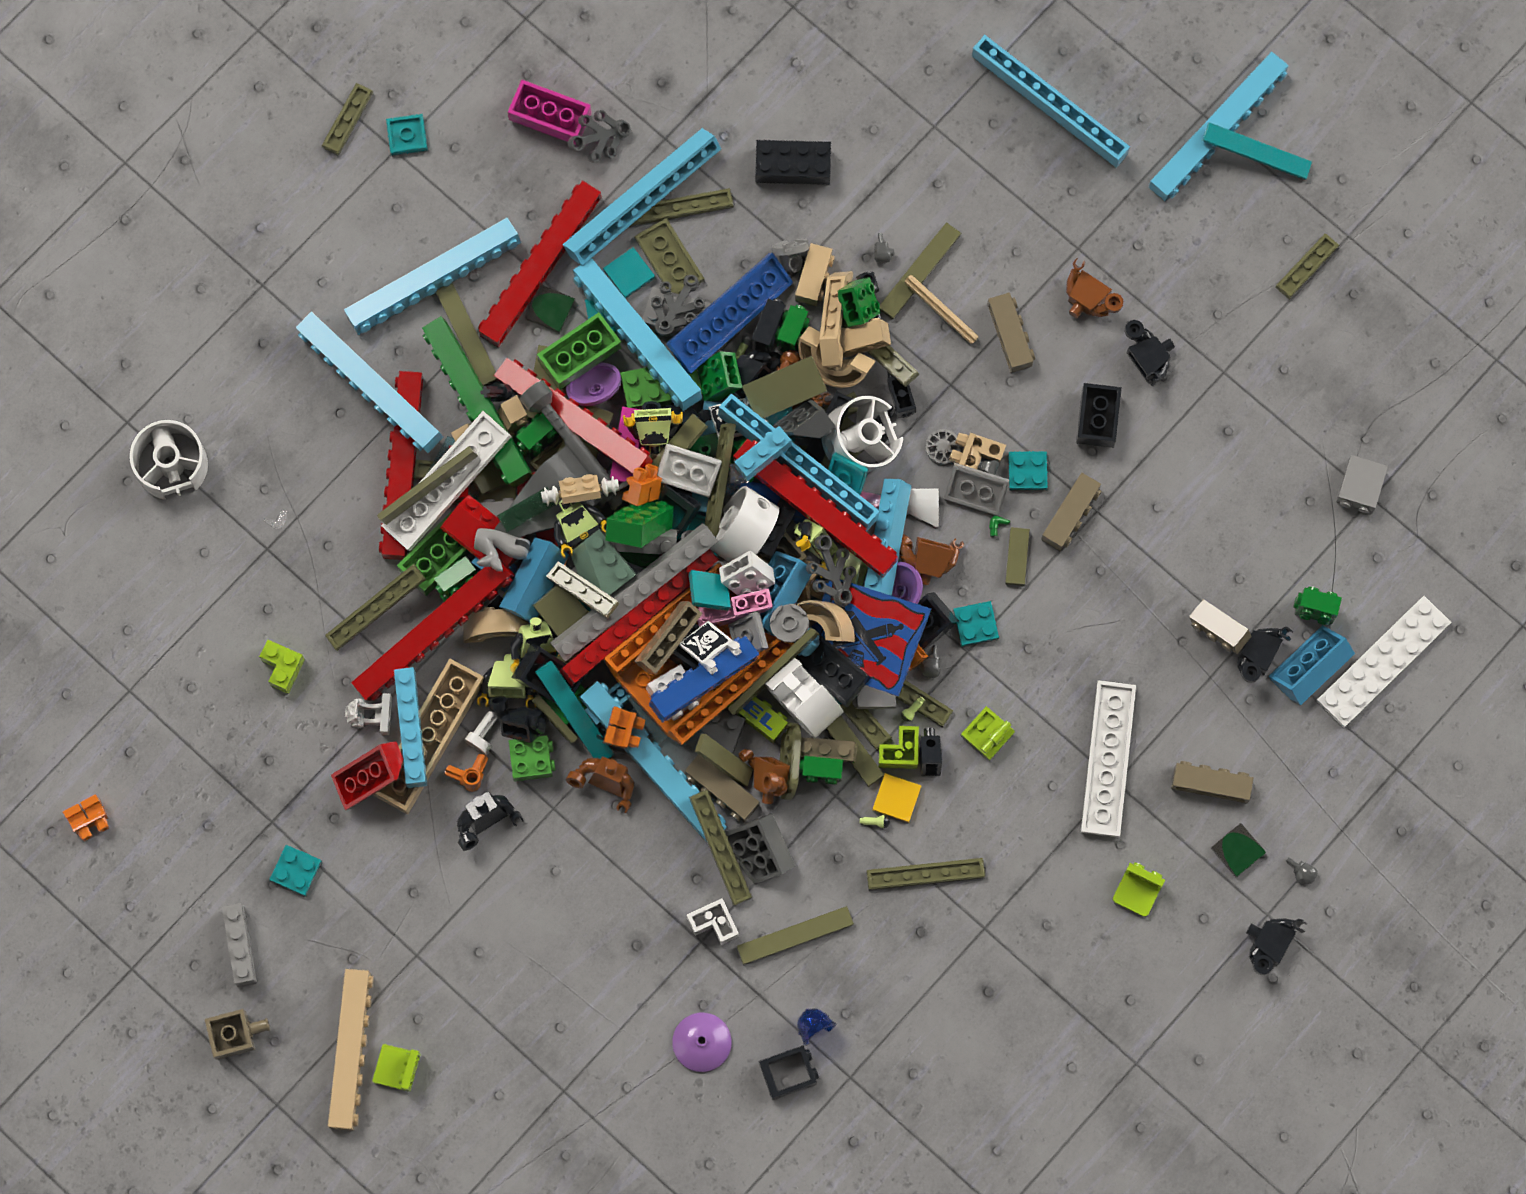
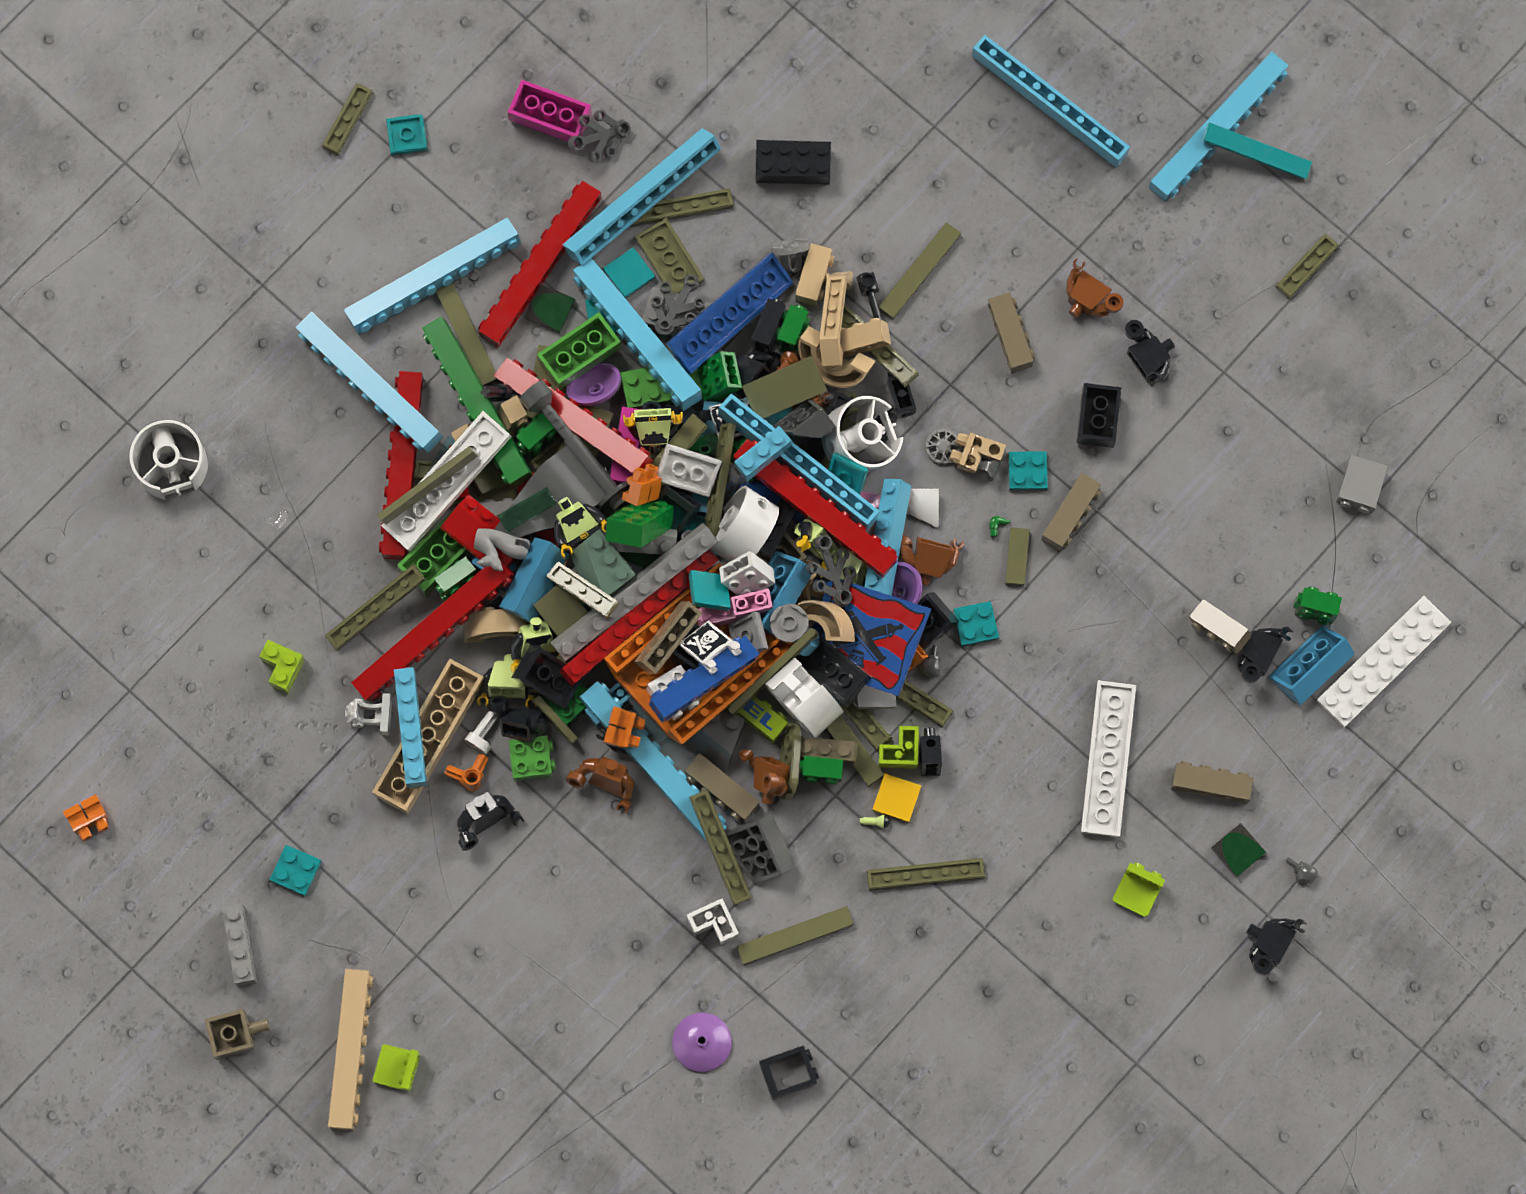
(368, 774): red slope -> none
(573, 710): teal tile -> none
(580, 489): tan plate -> none
(723, 760): olive tile -> none
(745, 342): piece -> none
(812, 1022): clear blue helmet -> none
(858, 302): green brick -> none
(882, 252): dark grey piece -> none
(908, 714): yellowish green piece -> none
(941, 309): tan axle -> none
(976, 489): light grey tile -> none
(988, 733): lime plate -> none

